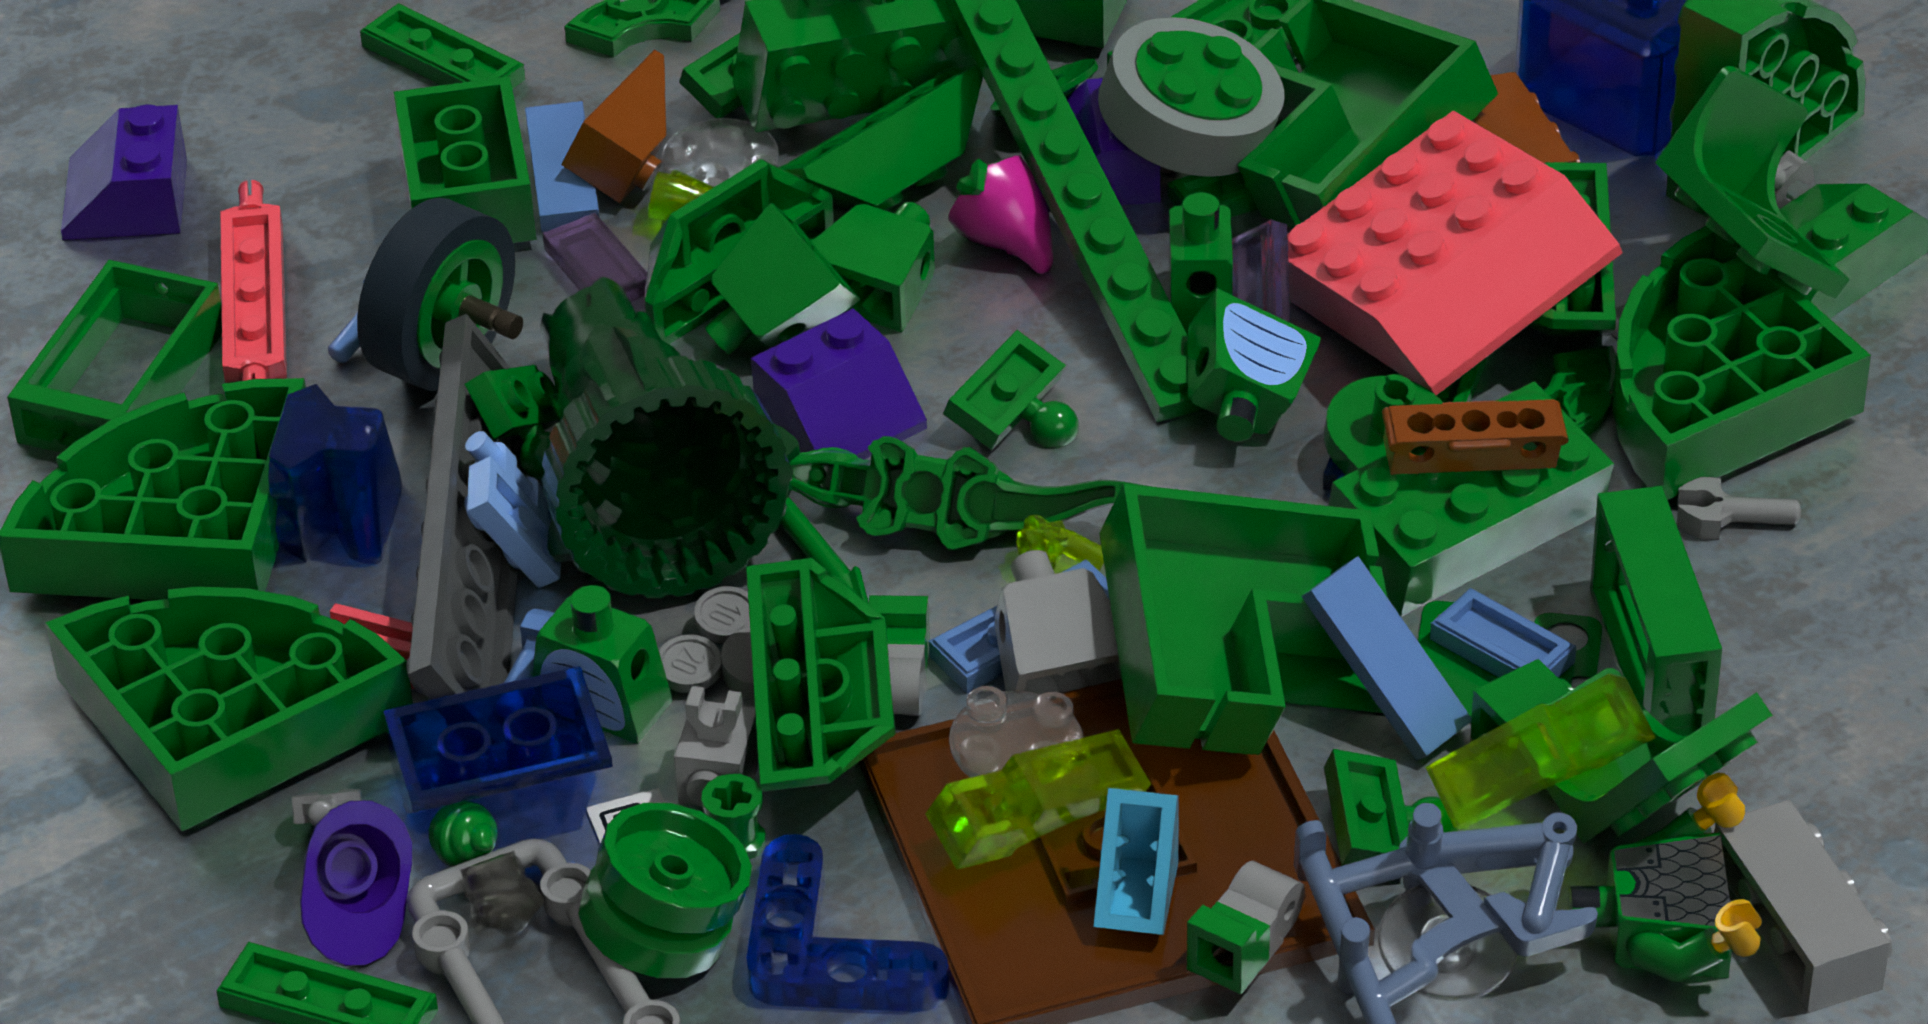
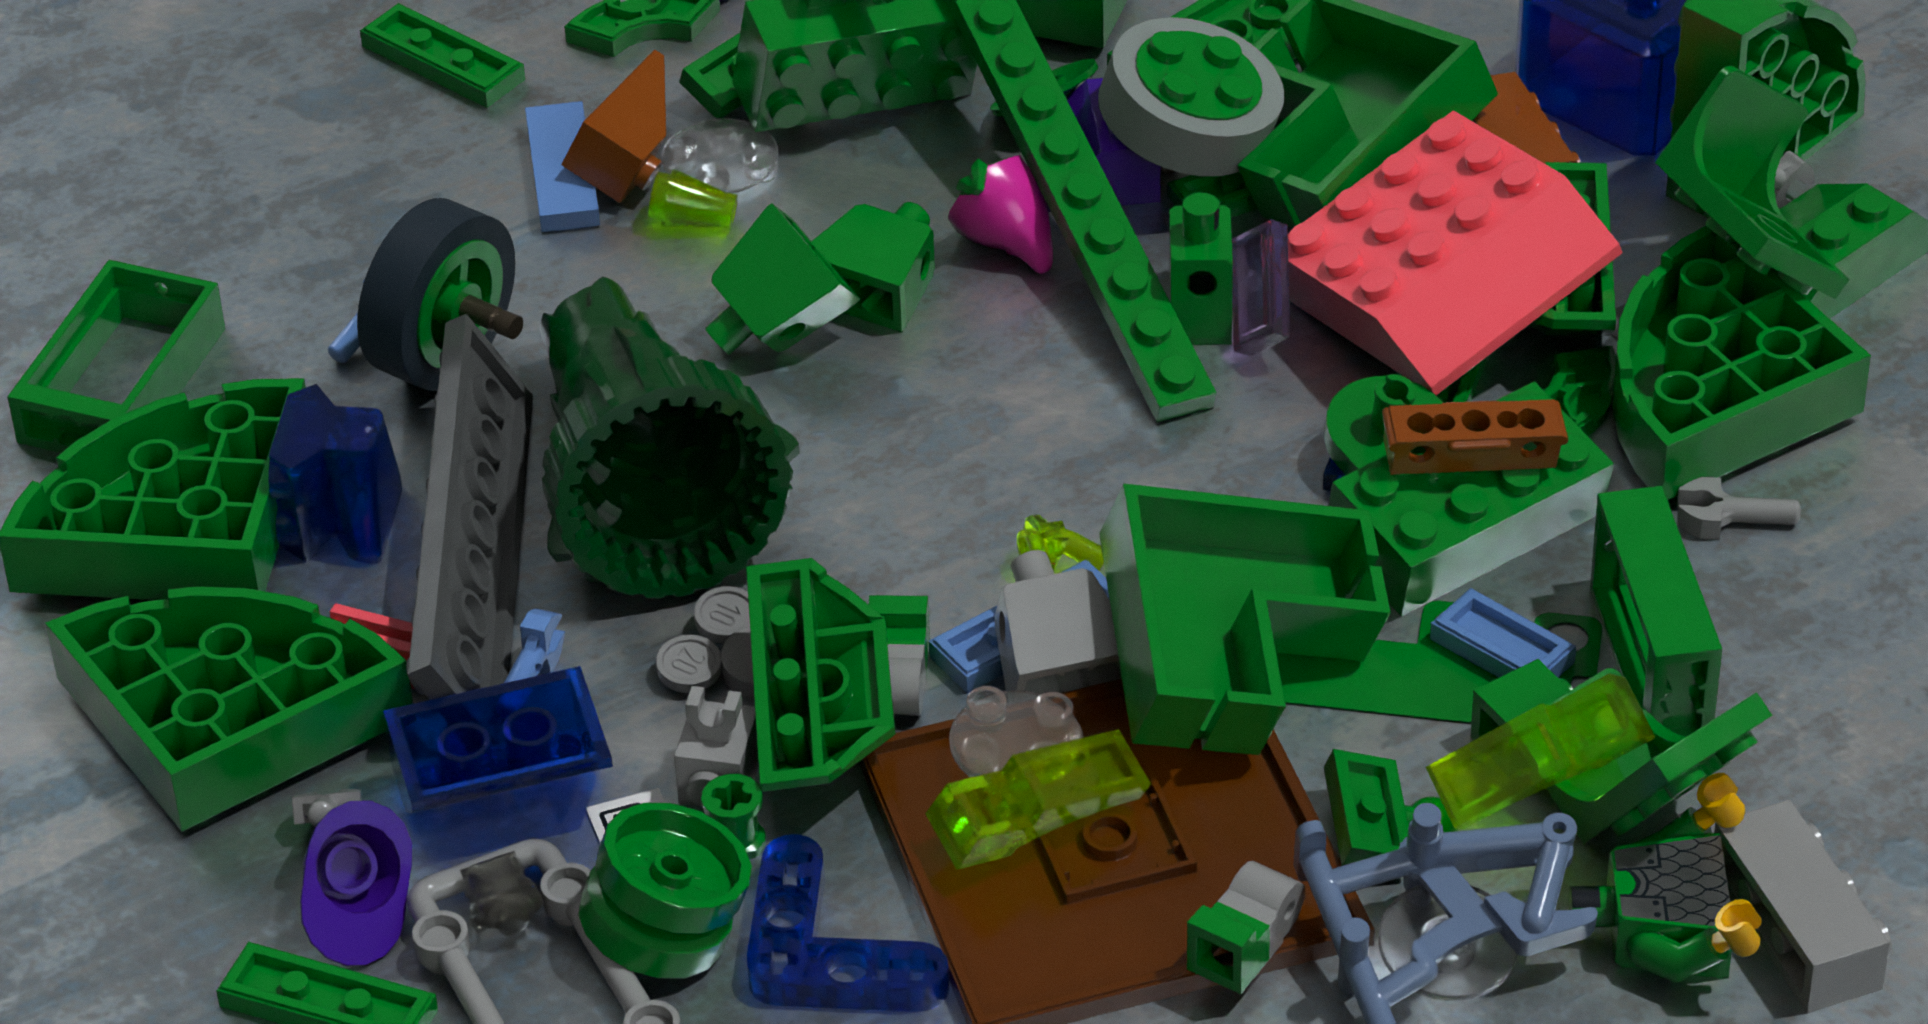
(128, 177): dark purple slope -> none
(252, 289): coral plate -> none
(462, 832): green plate -> none
(468, 149): green brick -> none
(510, 509): light blue plate -> none
(517, 404): green plate -> none
(589, 251): clear purple tile -> none
(616, 659): green torso -> none
(706, 231): green wedge -> none
(816, 547): green piece -> none
(837, 387): dark purple slope -> none
(897, 143): green wedge -> none
(956, 497): green animal -> none
(1011, 390): green plate -> none
(1137, 861): medium azure slope -> none
(1245, 364): green torso -> none
(1387, 658): medium blue tile -> none

